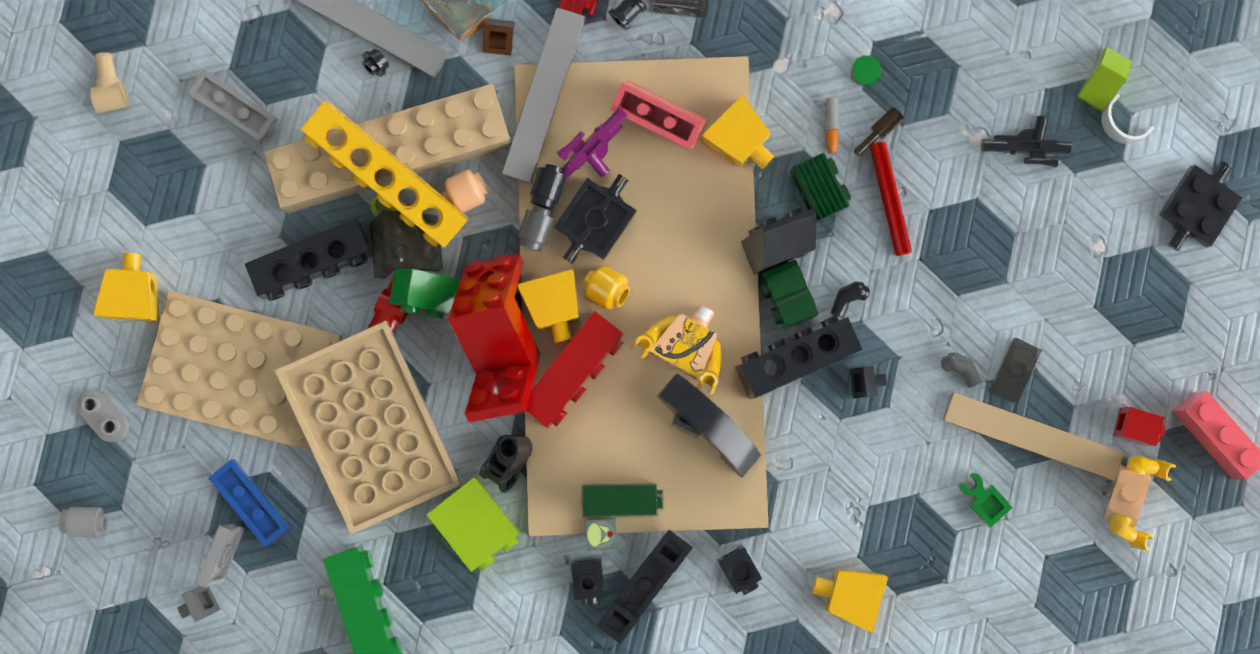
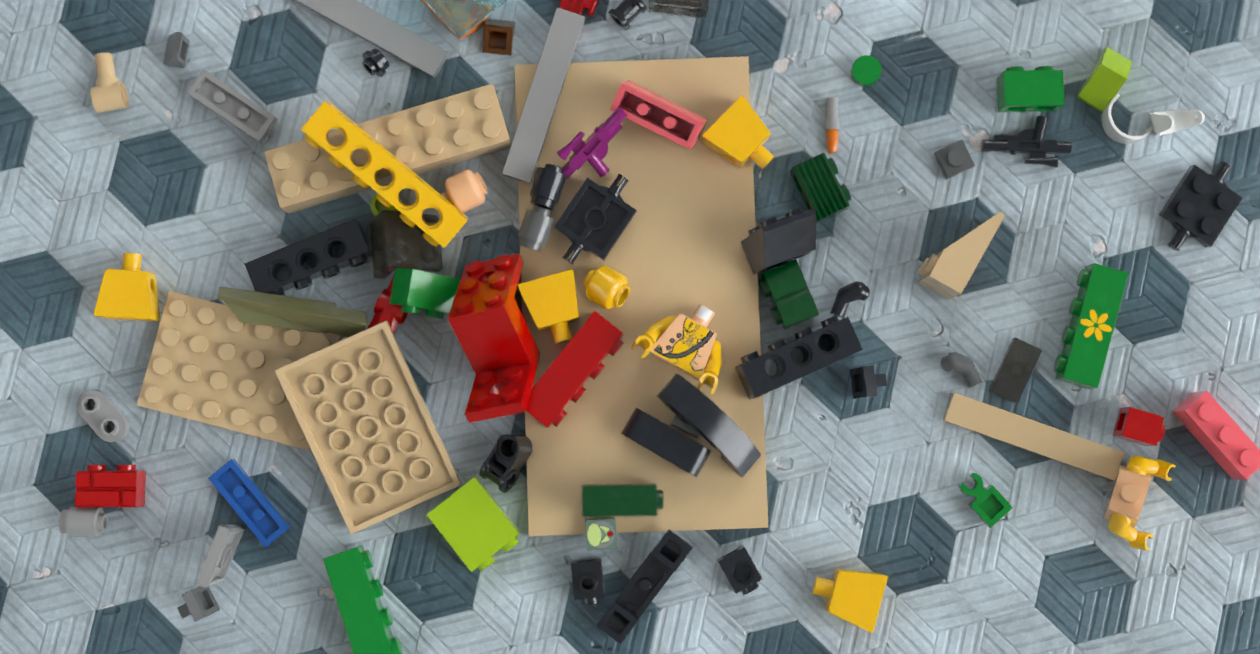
(110, 488): none -> red brick
(176, 50): none -> dark grey slope
(292, 312): none -> olive wedge
(666, 442): none -> black beam
(881, 129): dark brown axle -> none
(890, 198): red axle -> none
(952, 267): none -> tan slope
(954, 159): none -> dark grey plate
(1030, 90): none -> green brick
(1091, 326): none -> green brick
(1175, 120): none -> white helmet

